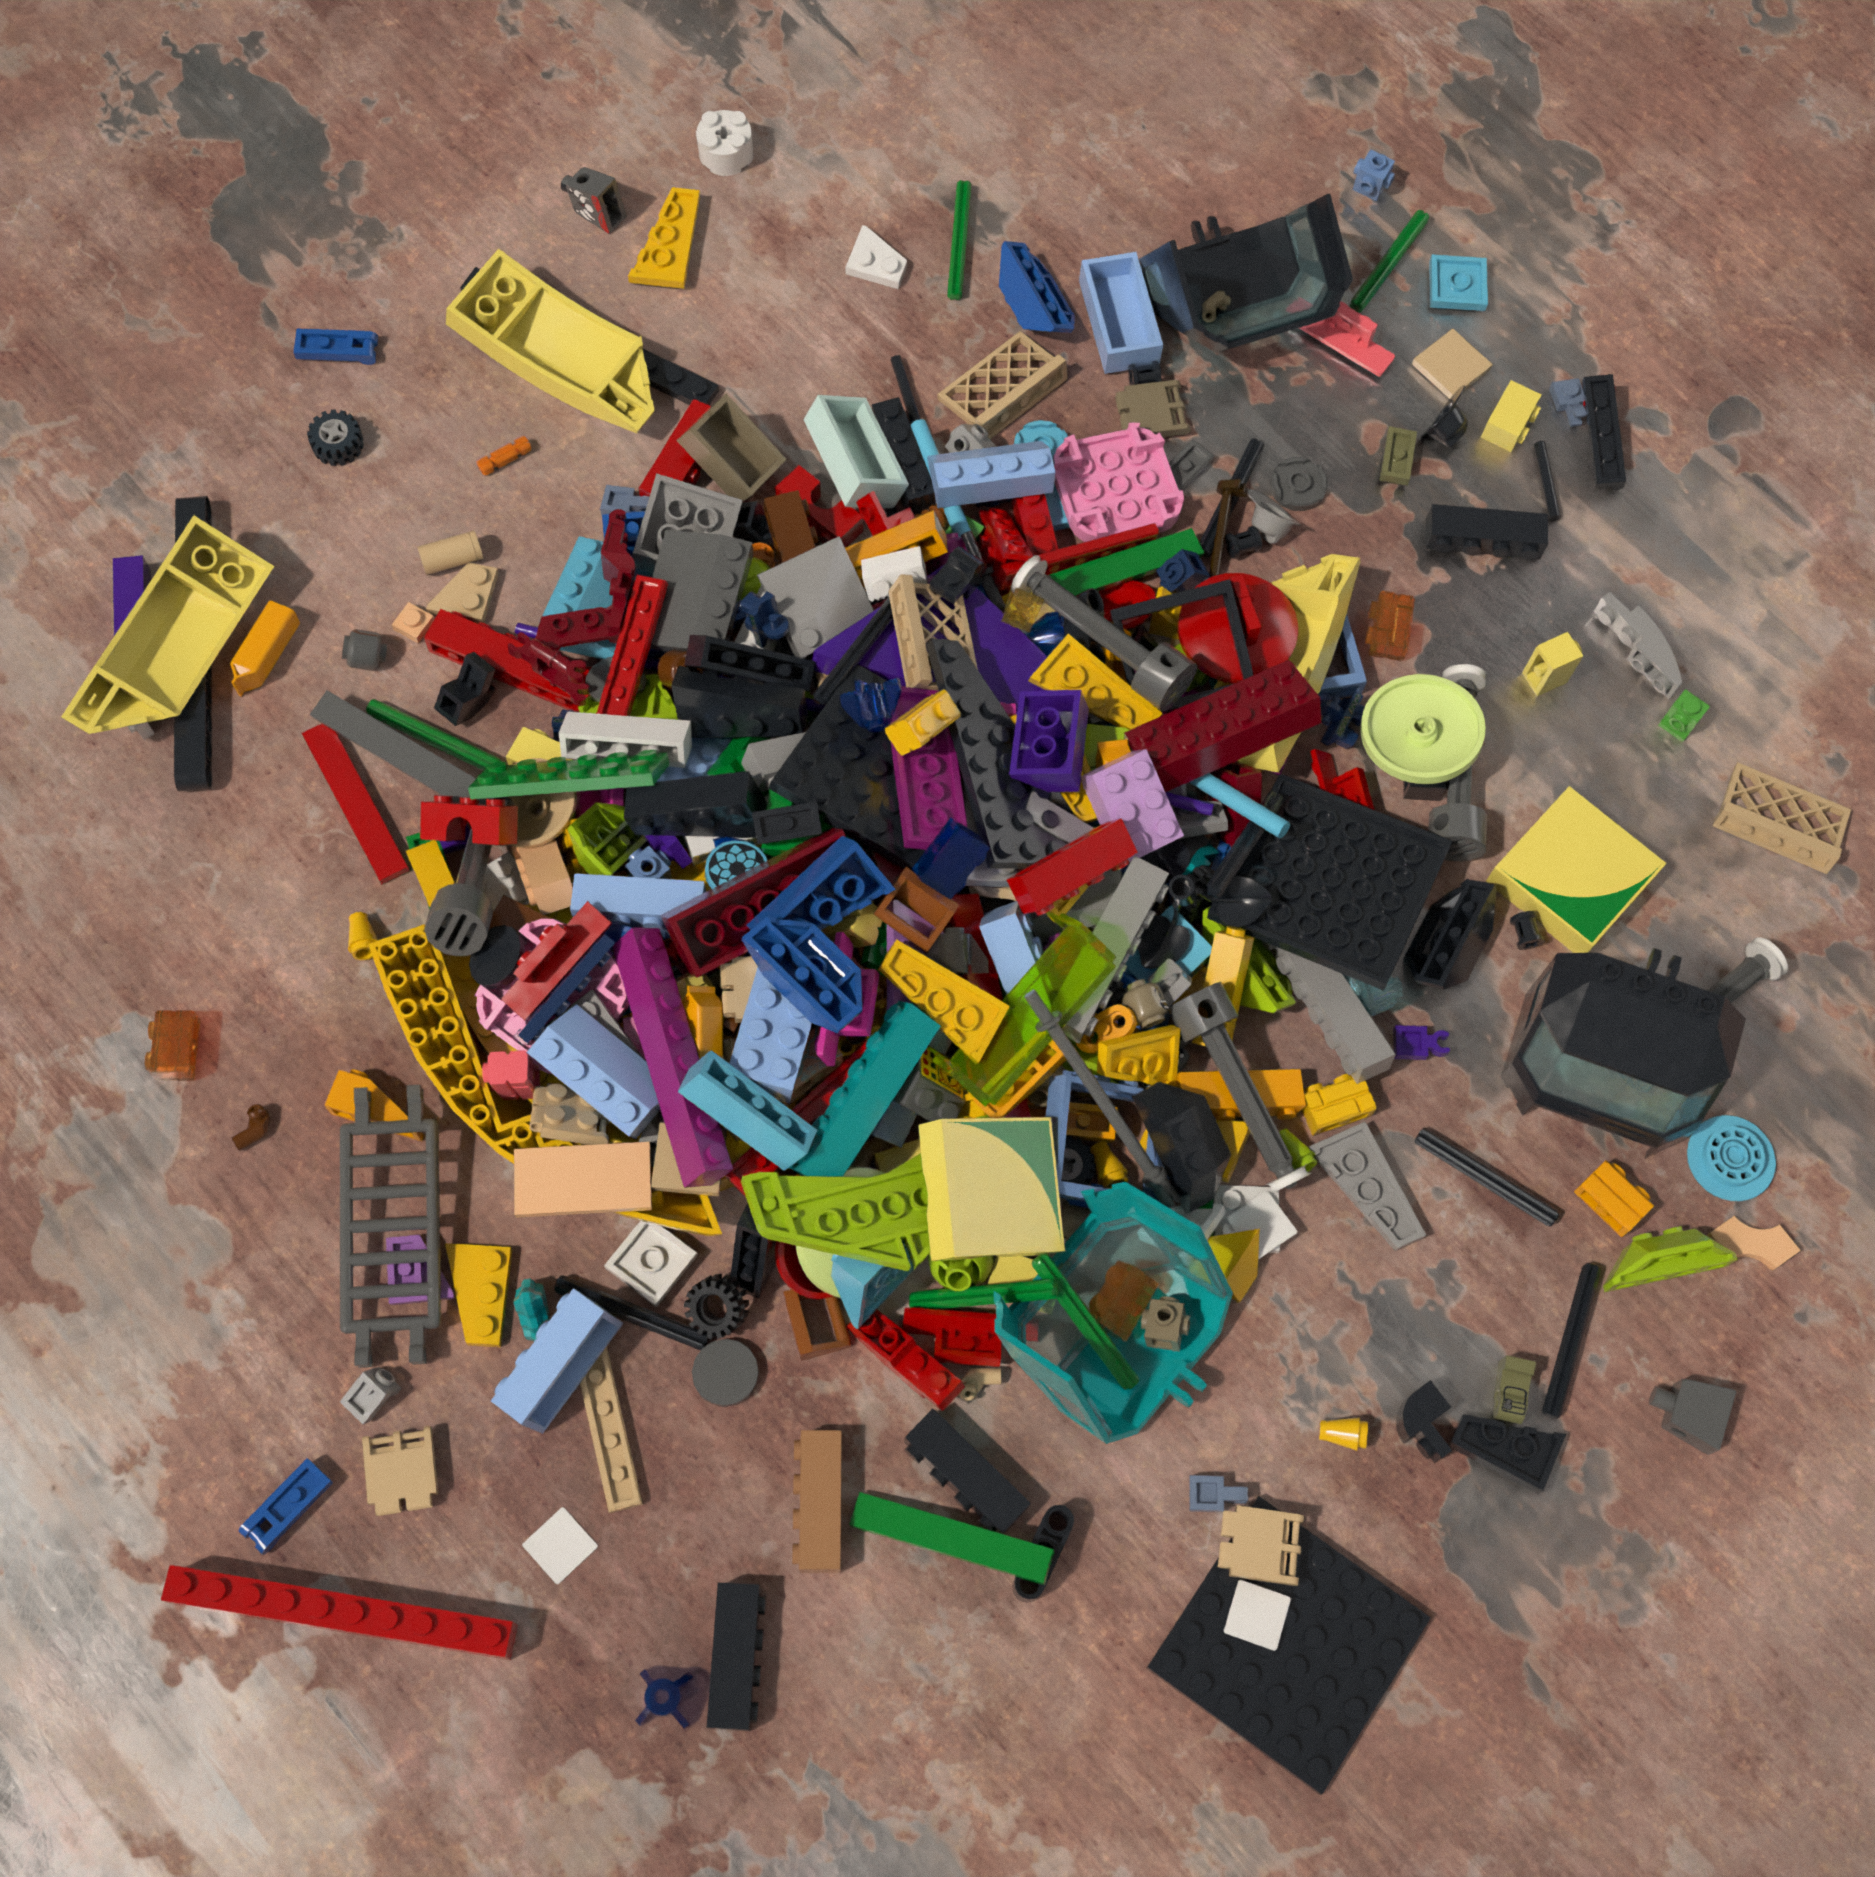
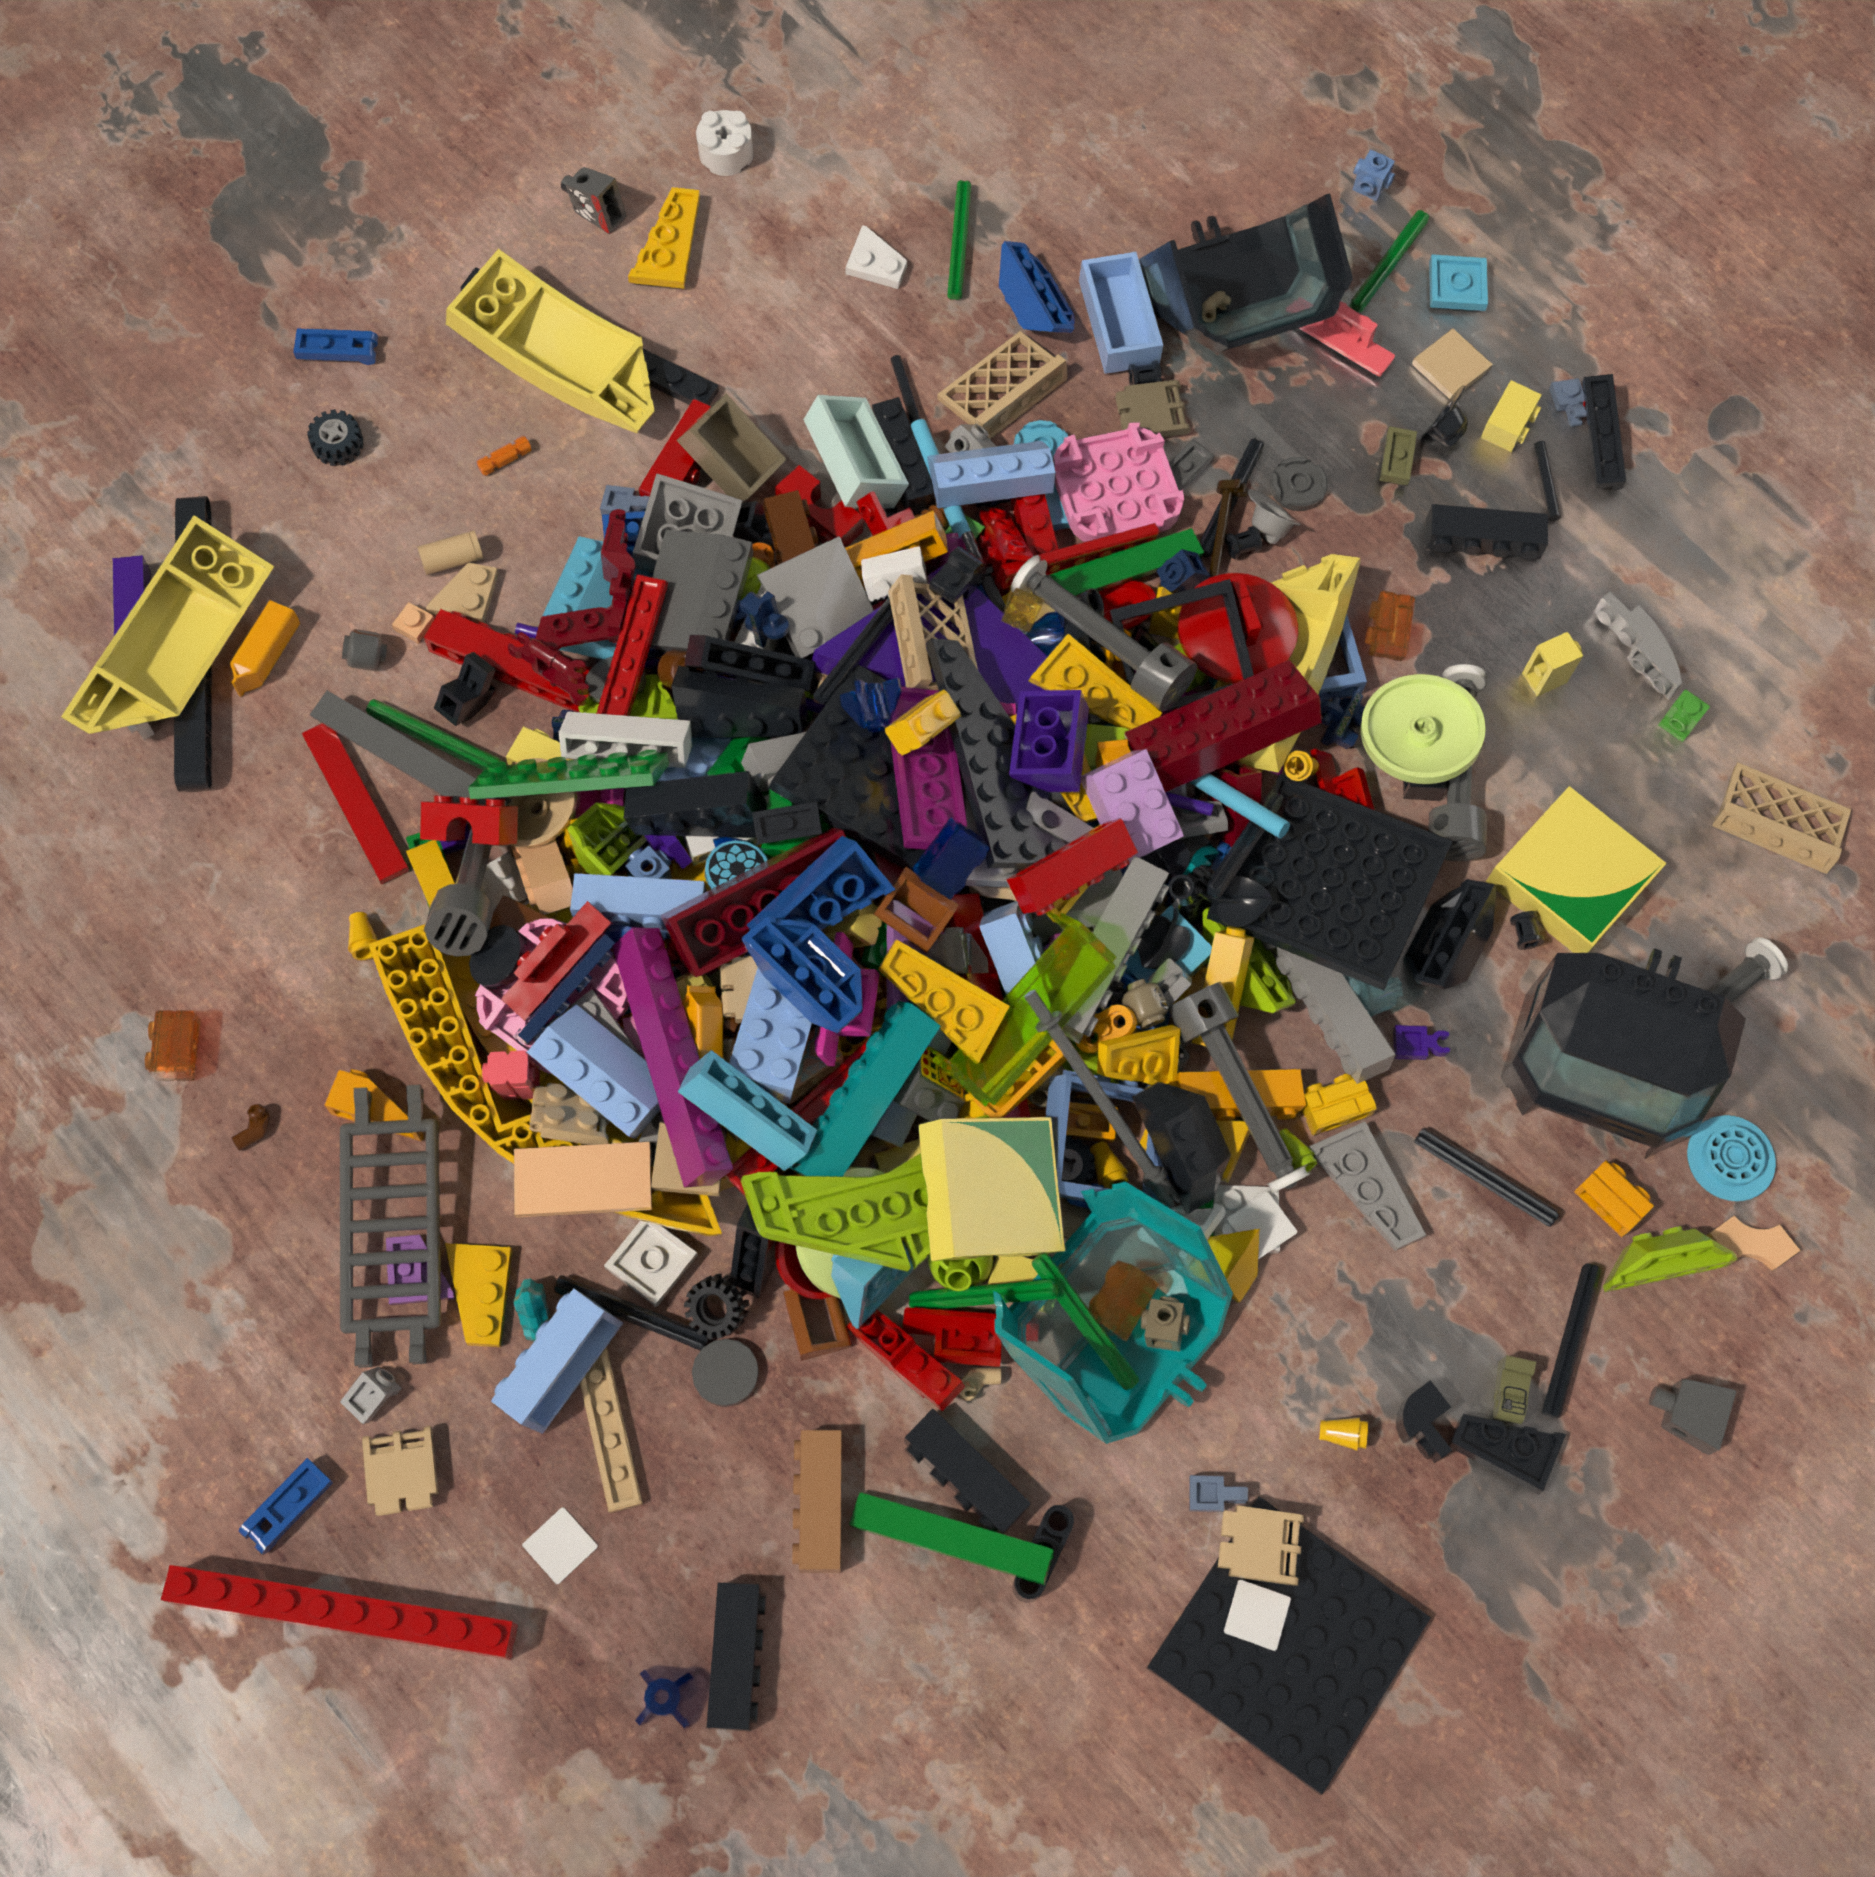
(1300, 765): none -> yellow cone

